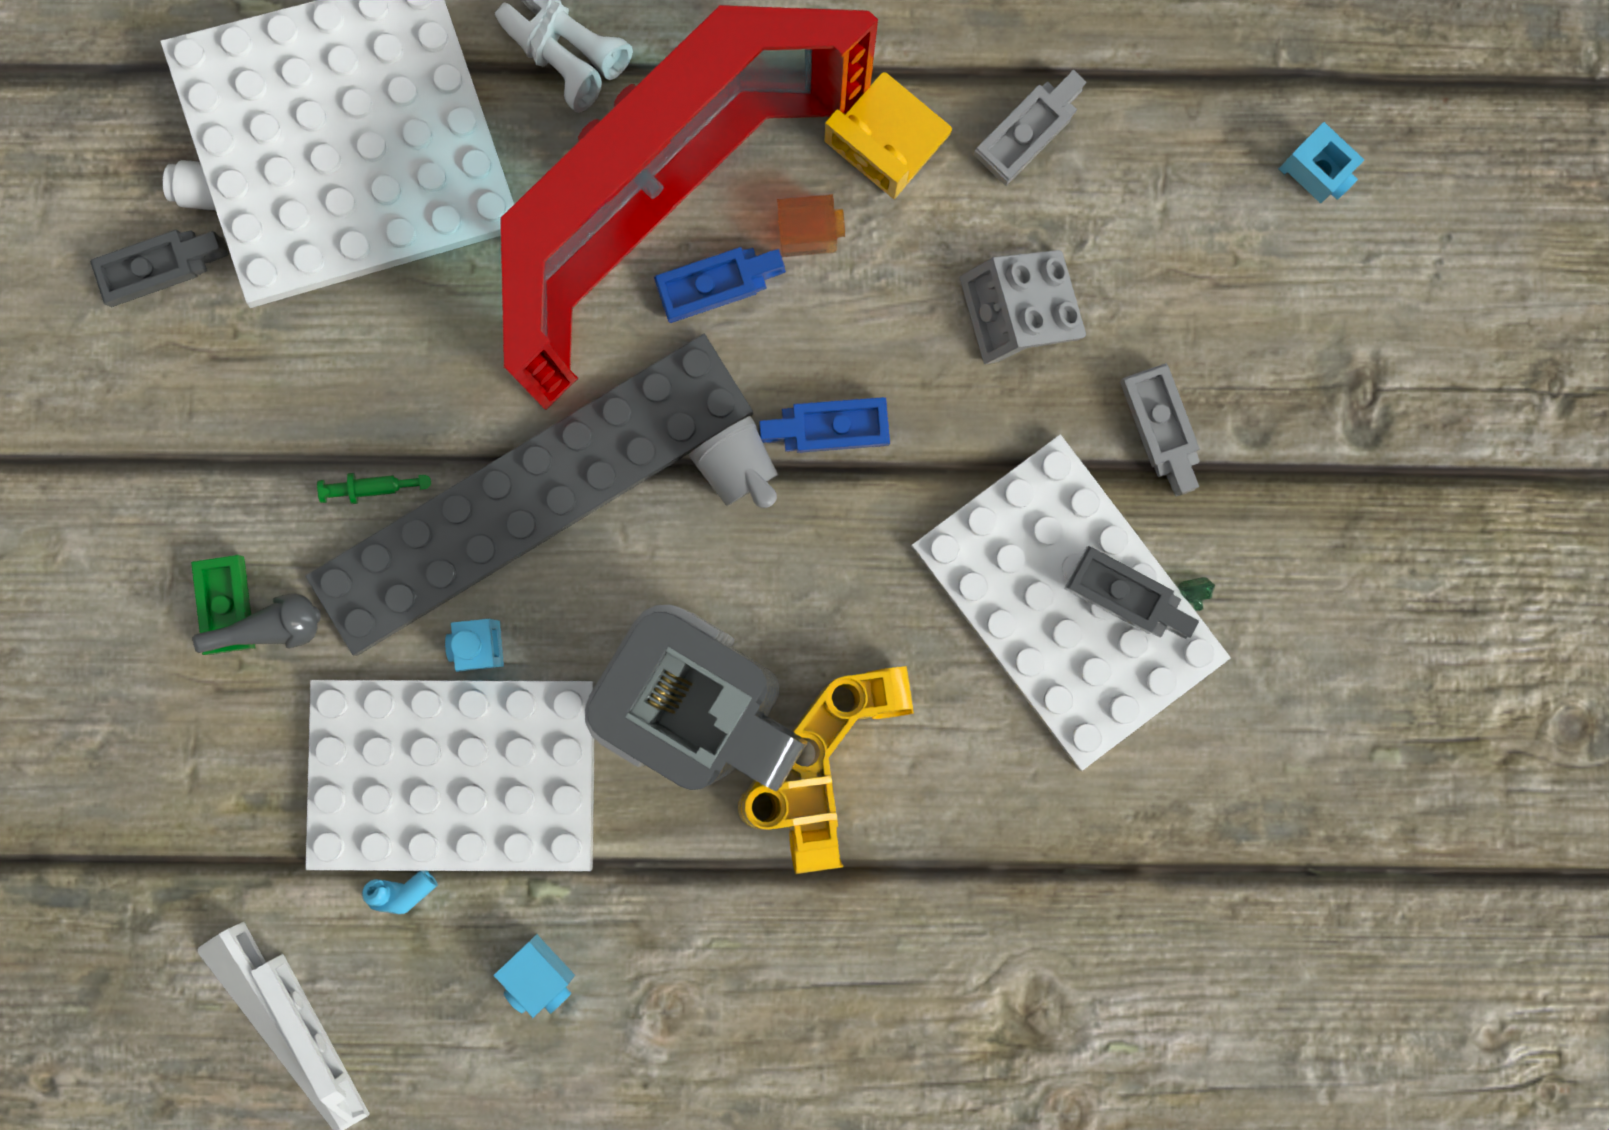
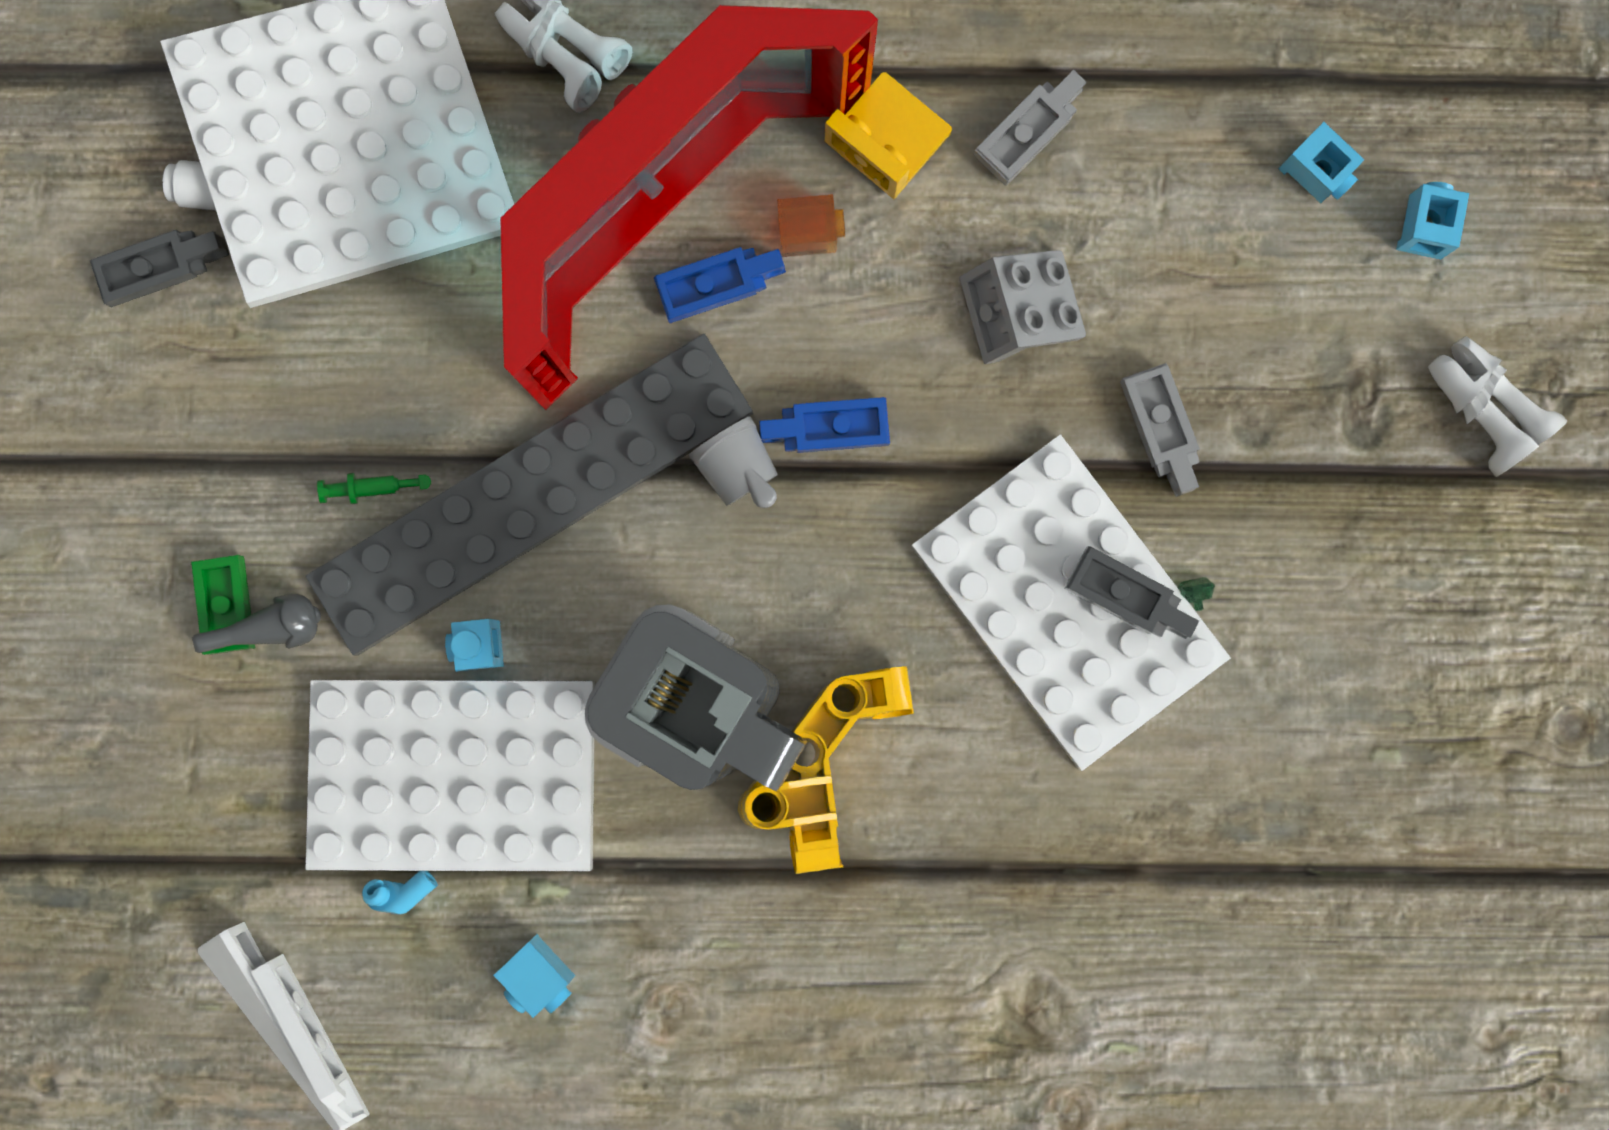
(1447, 211): none -> medium azure brick
(1470, 386): none -> white piece

